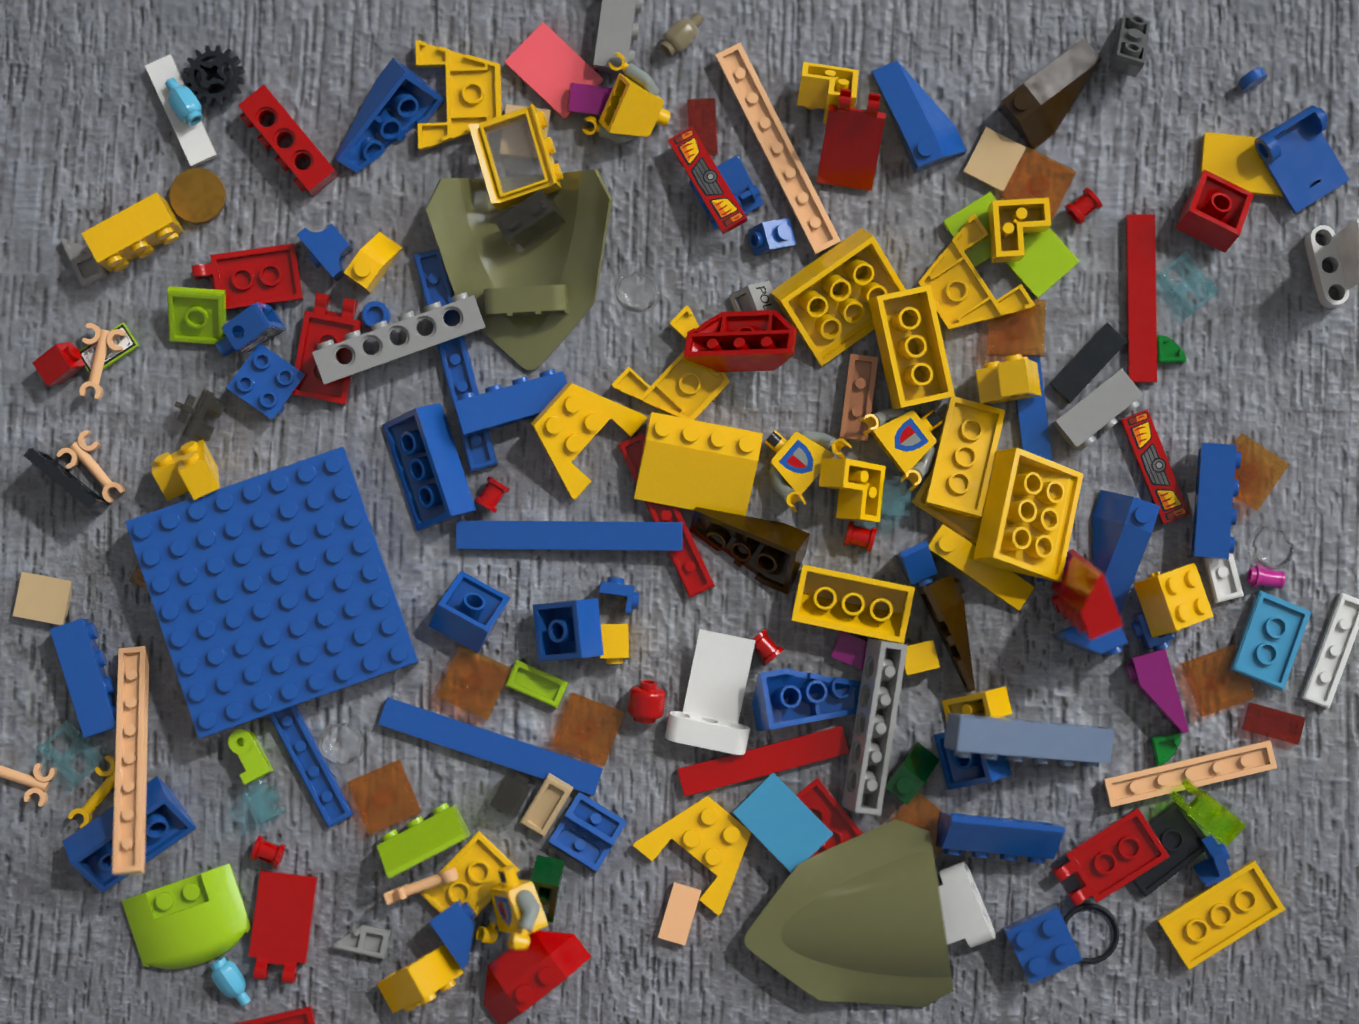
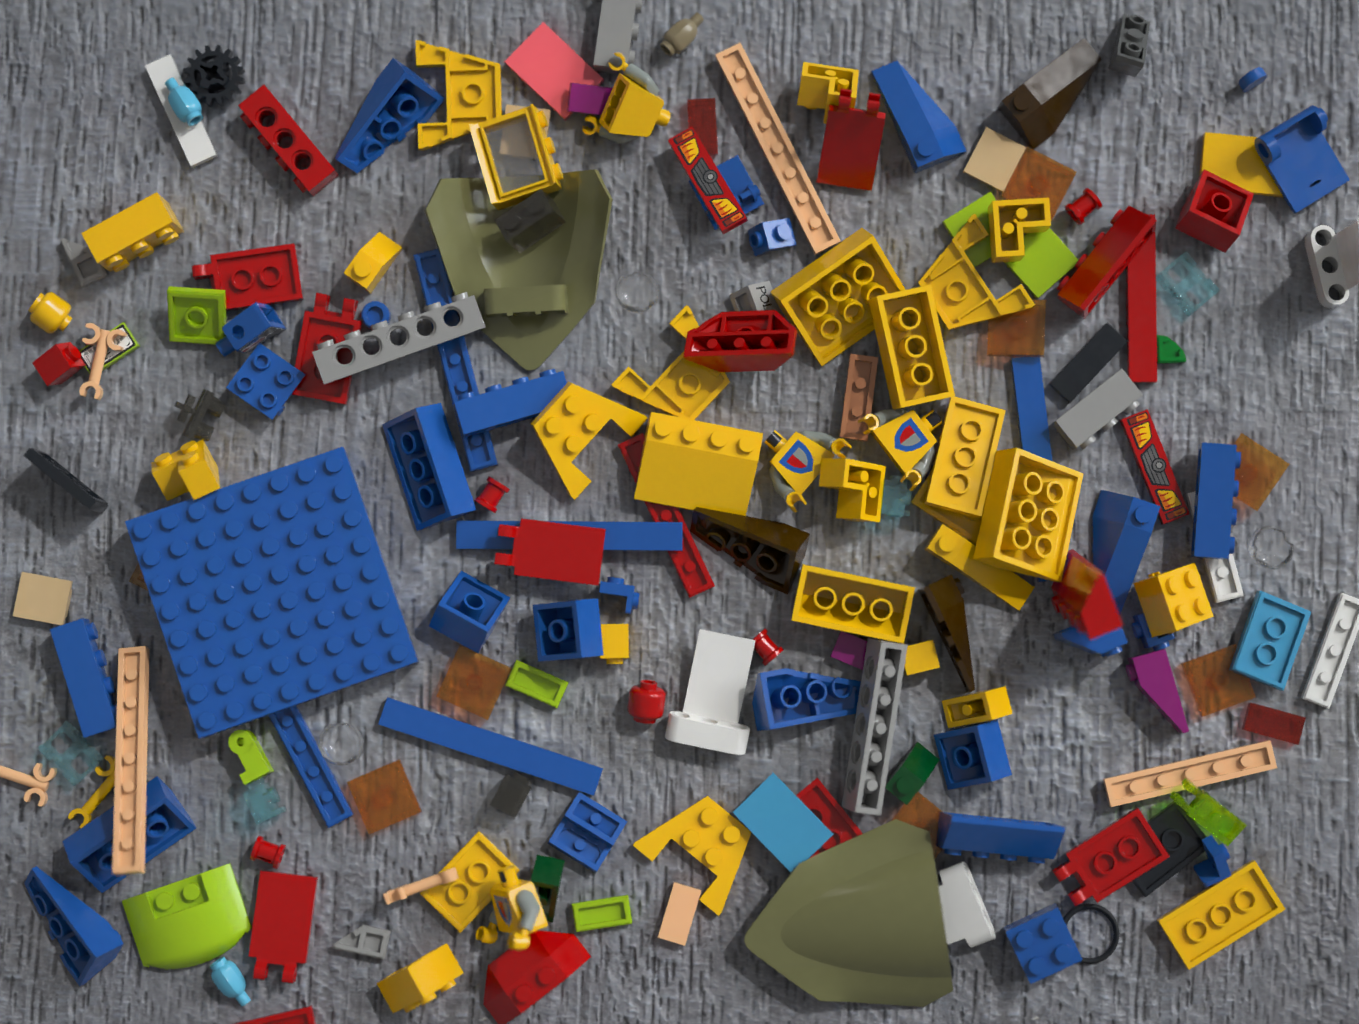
(50, 312): none -> yellow head
(79, 452): light nougat bar -> none
(82, 933): none -> blue wedge
(197, 195): pearl gold tile -> none
(326, 249): blue brick -> none
(422, 839): lime slope -> none
(456, 930): blue slope -> none
(546, 804): tan tile -> none
(554, 551): none -> red tile
(588, 728): clear orange plate -> none
(602, 913): none -> lime tile
(763, 760): red tile -> none
(860, 536): red bush -> none
(917, 564): blue slope -> none
(1008, 380): yellow brick -> none
(1028, 739): sand blue brick -> none
(1107, 261): none -> red slope
(1164, 747): green tile -> none
(1265, 577): dark pink pin -> none

